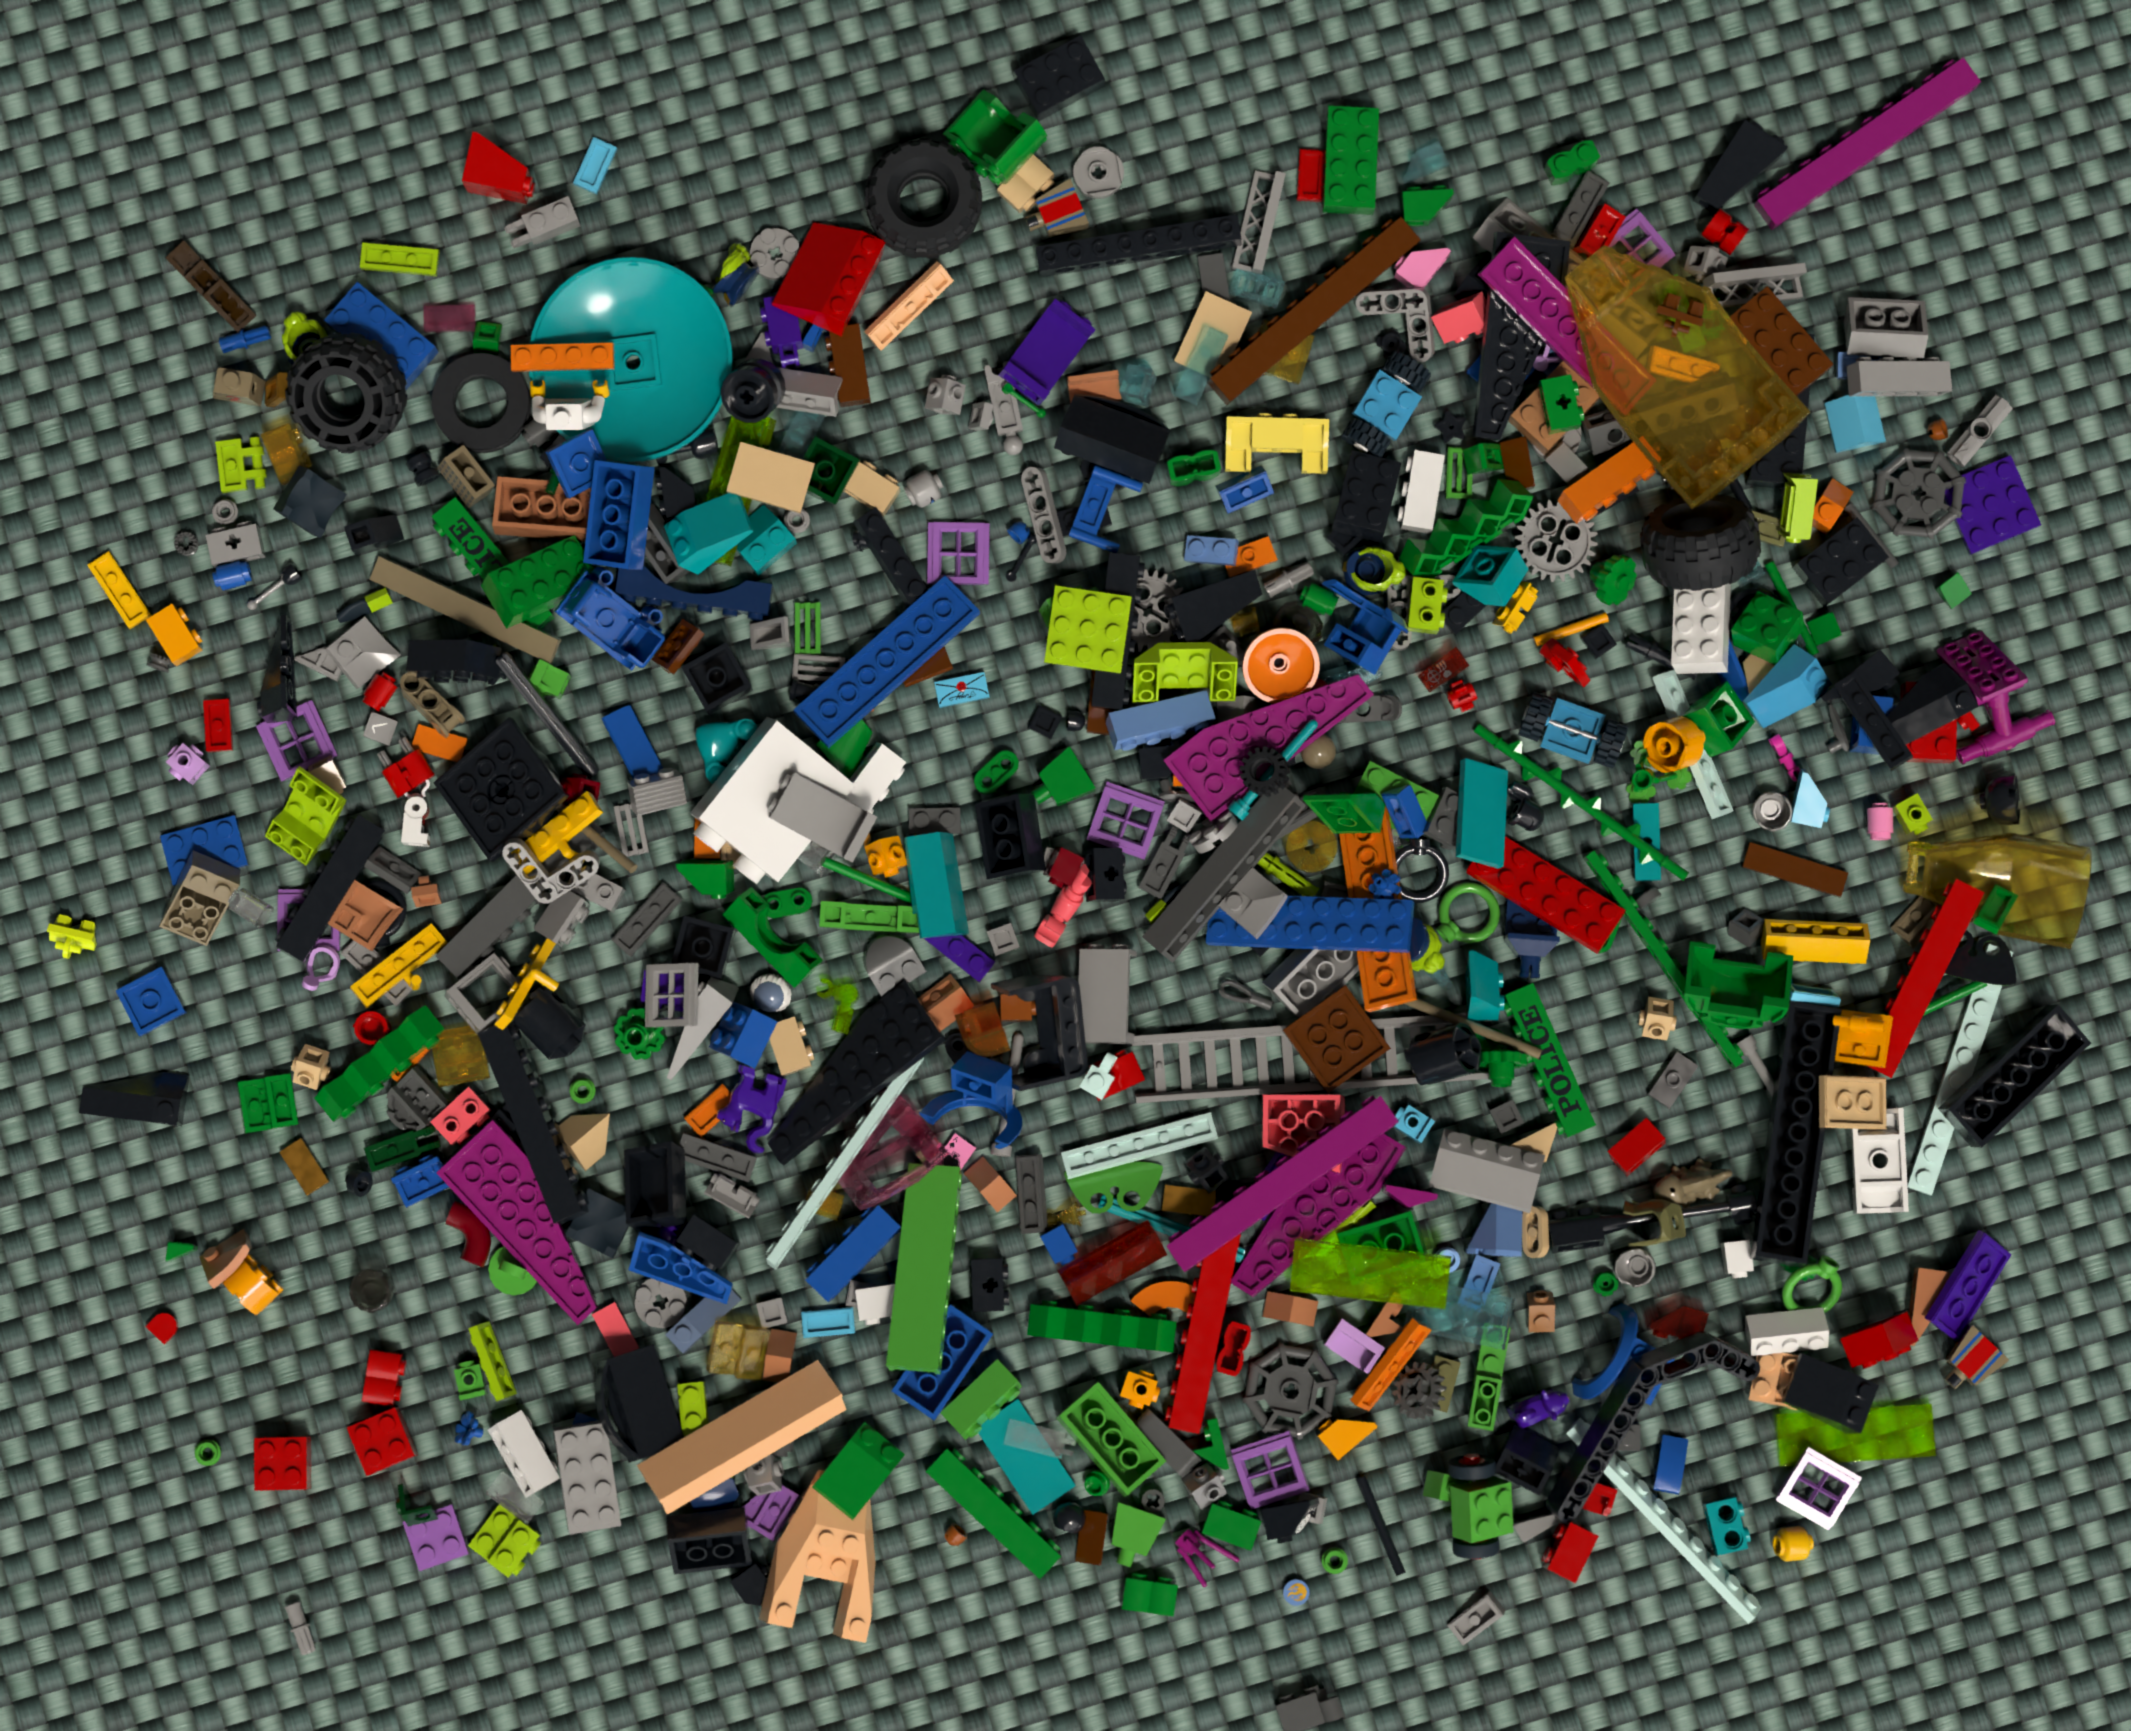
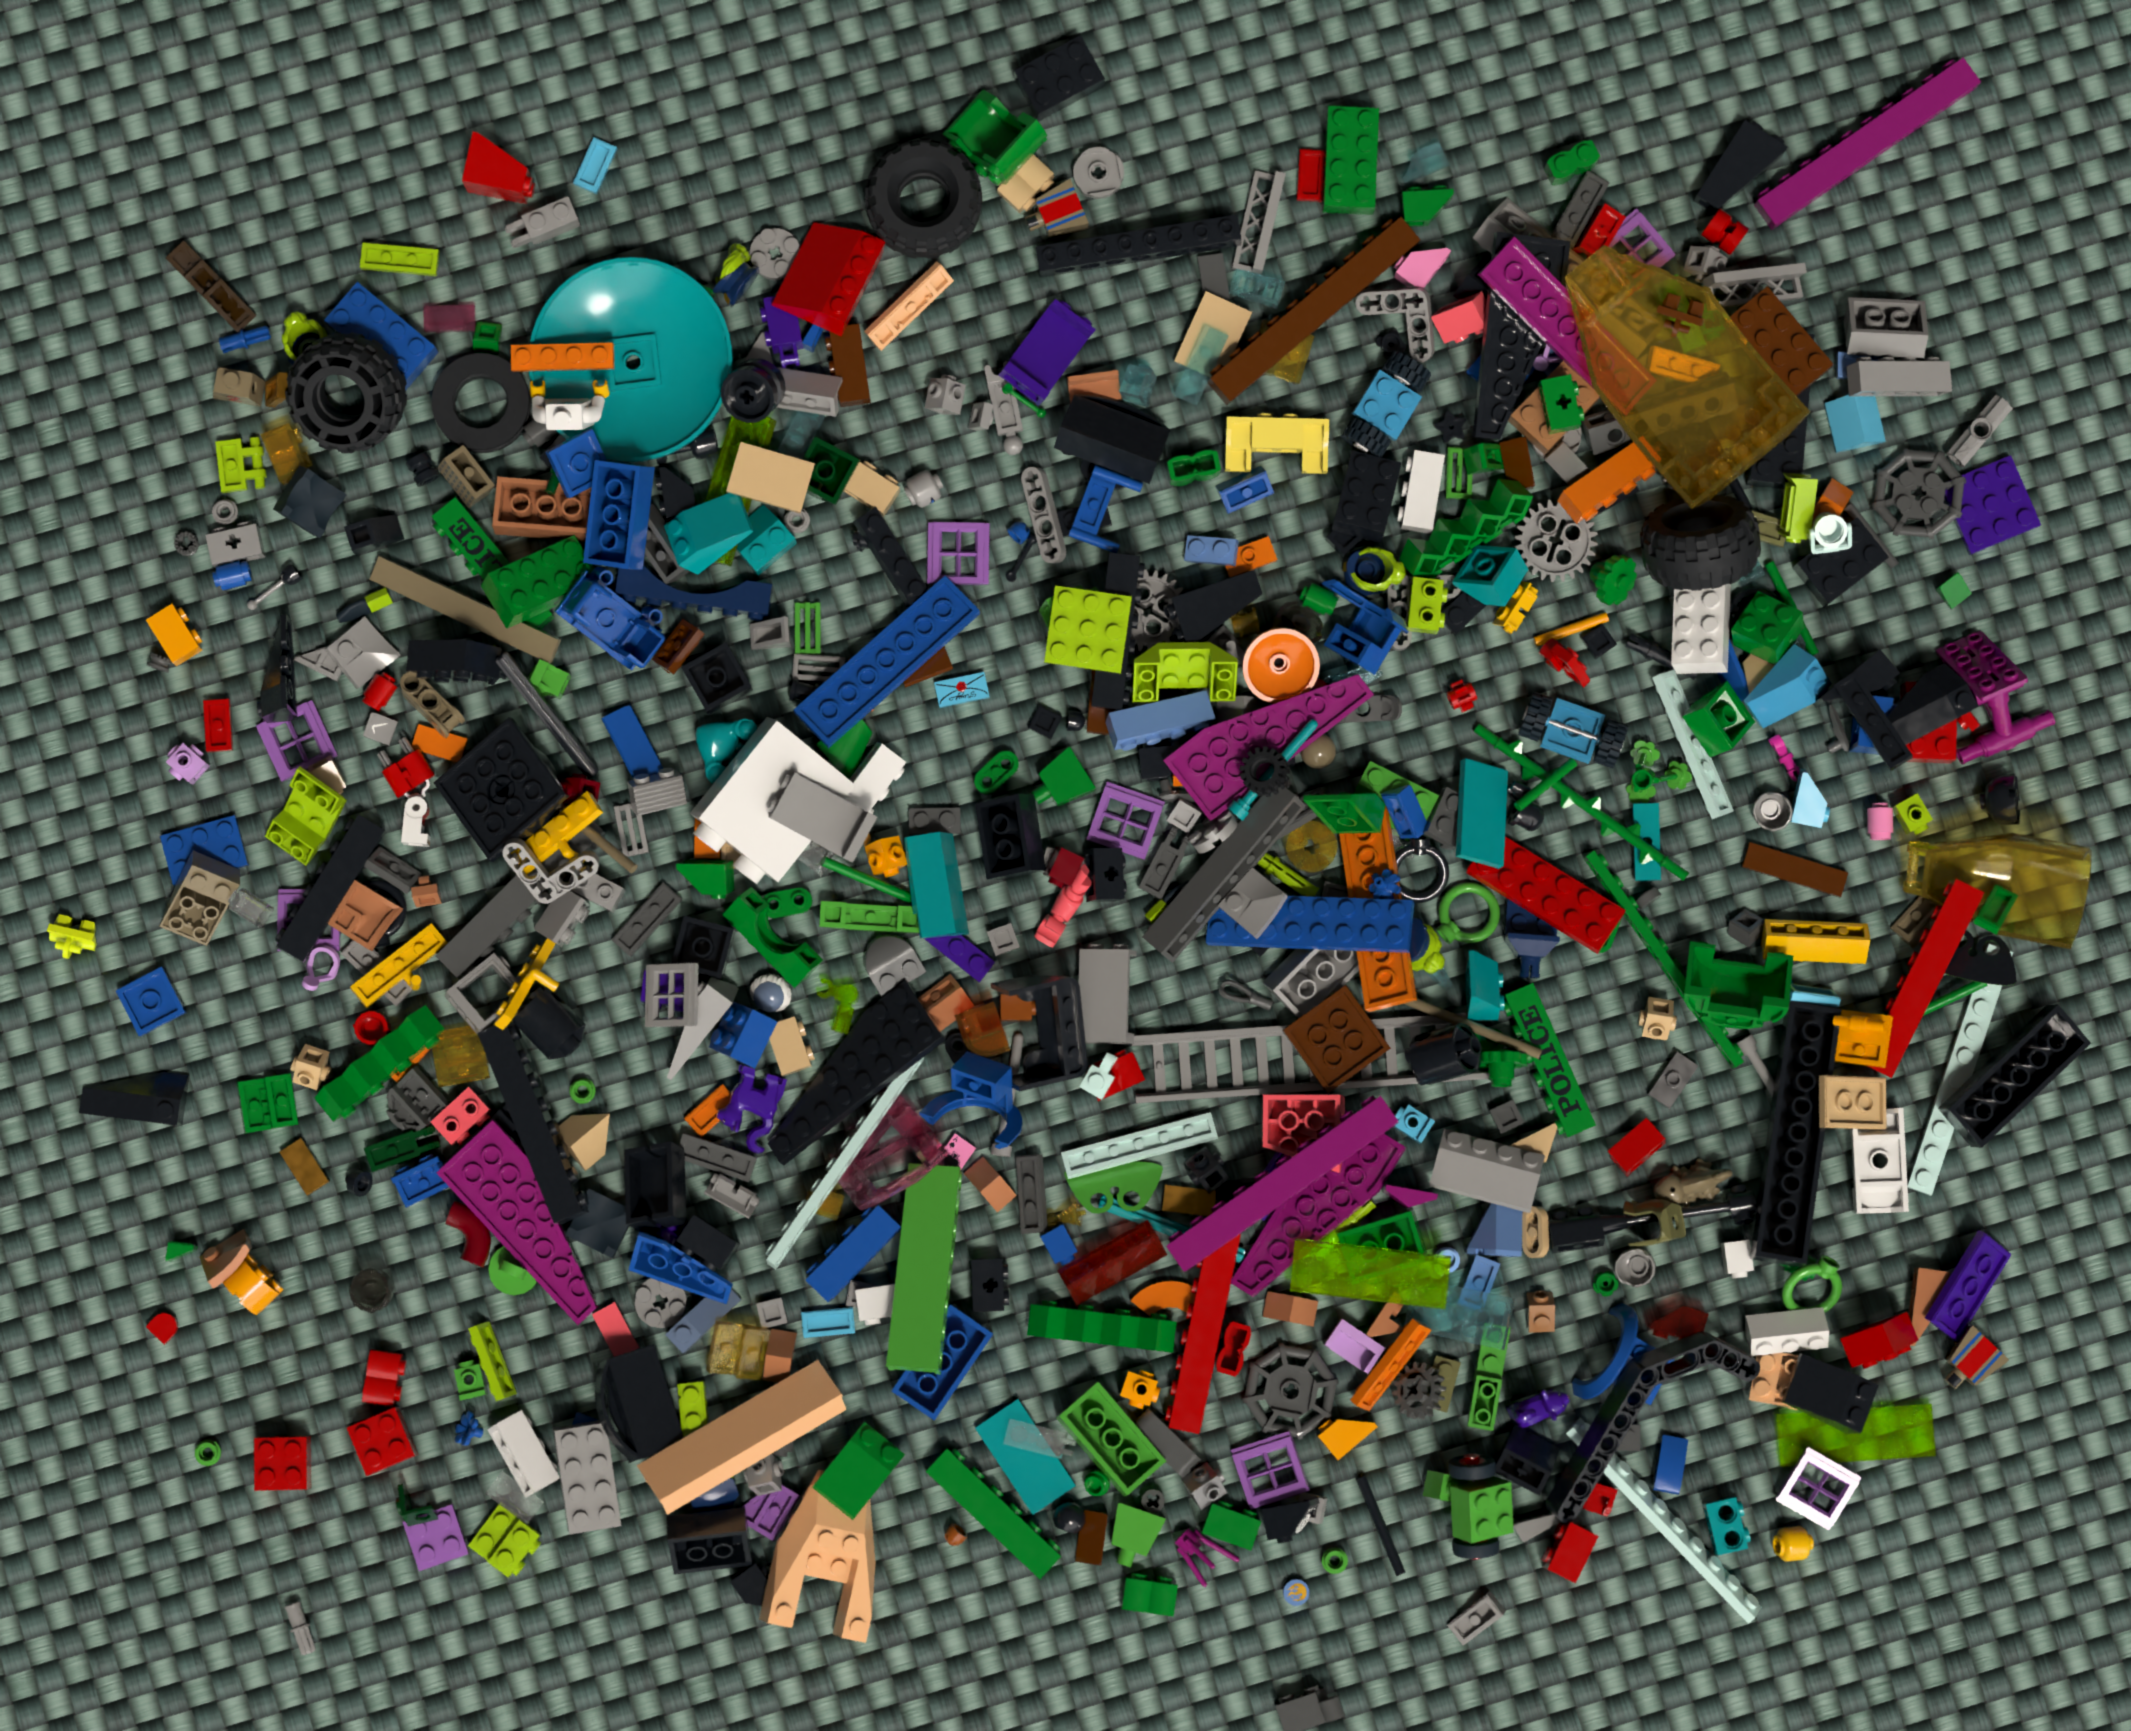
(119, 590): yellow tile -> none
(637, 1038): green plant -> none
(982, 1400): bright green brick -> none
(1216, 1452): green slope -> none
(1288, 579): light grey axle -> none
(1443, 670): clear red leg -> none
(1545, 784): none -> green bar
(1674, 744): light orange brick -> none
(1824, 629): green slope -> none
(1830, 532): none -> light aqua piece
(1938, 429): dark orange hinge -> none

